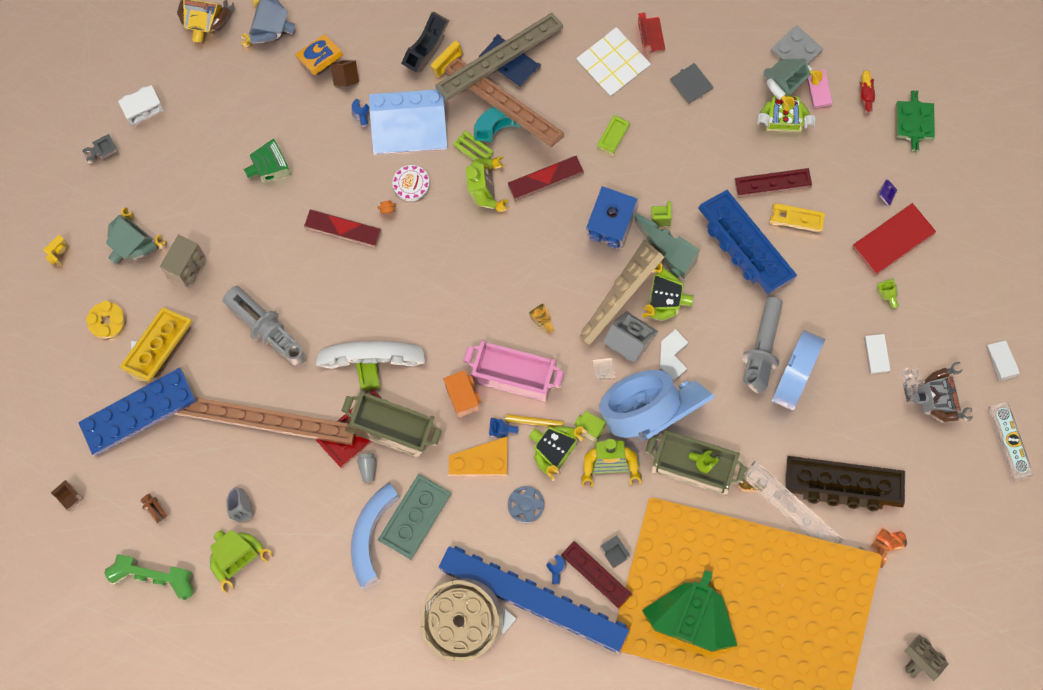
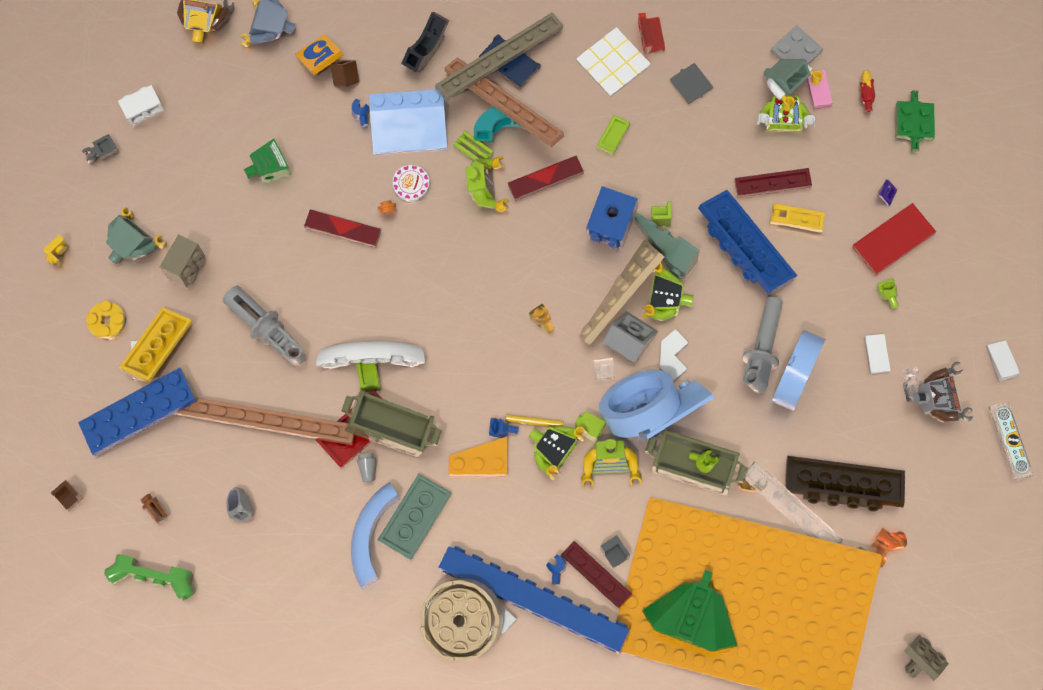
(232, 553): lime torso -> none
(446, 58): yellow tile -> none
(461, 393): orange brick -> none
(513, 370): bright pink container -> none
(525, 504): sand blue wheel -> none

